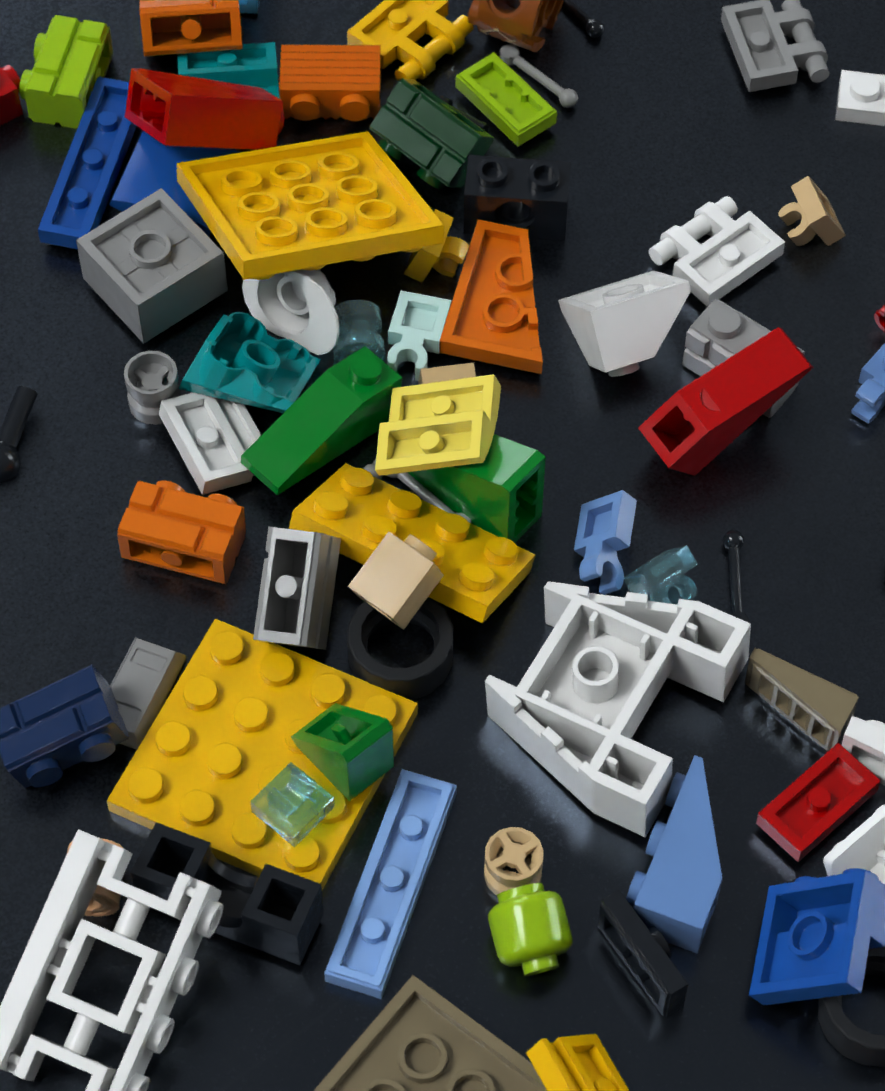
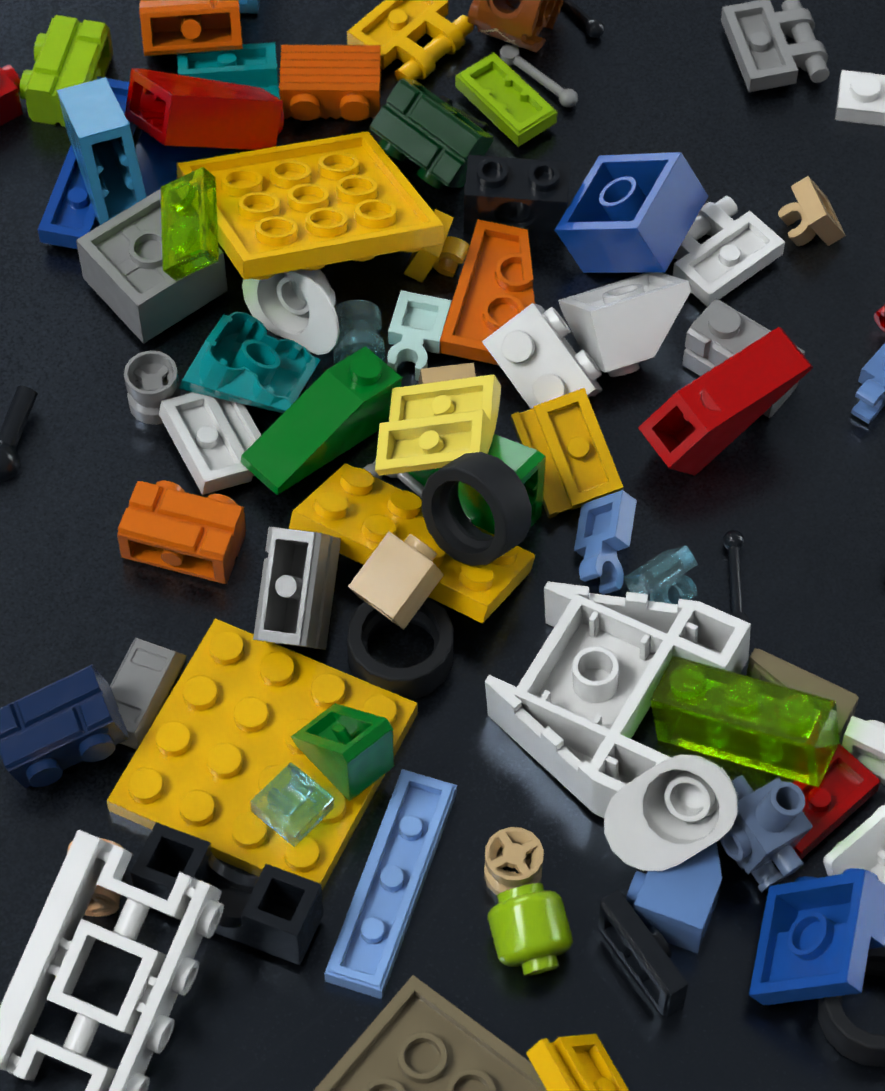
(102, 147): none -> dark azure slope
(189, 224): none -> clear neon green plate
(501, 491): none -> black tyre
(540, 359): none -> white bracket
(575, 451): none -> yellow plate
(632, 213): none -> blue brick
(670, 813): none -> white piece
(746, 720): none -> clear neon green brick
(767, 830): none -> sand blue piece

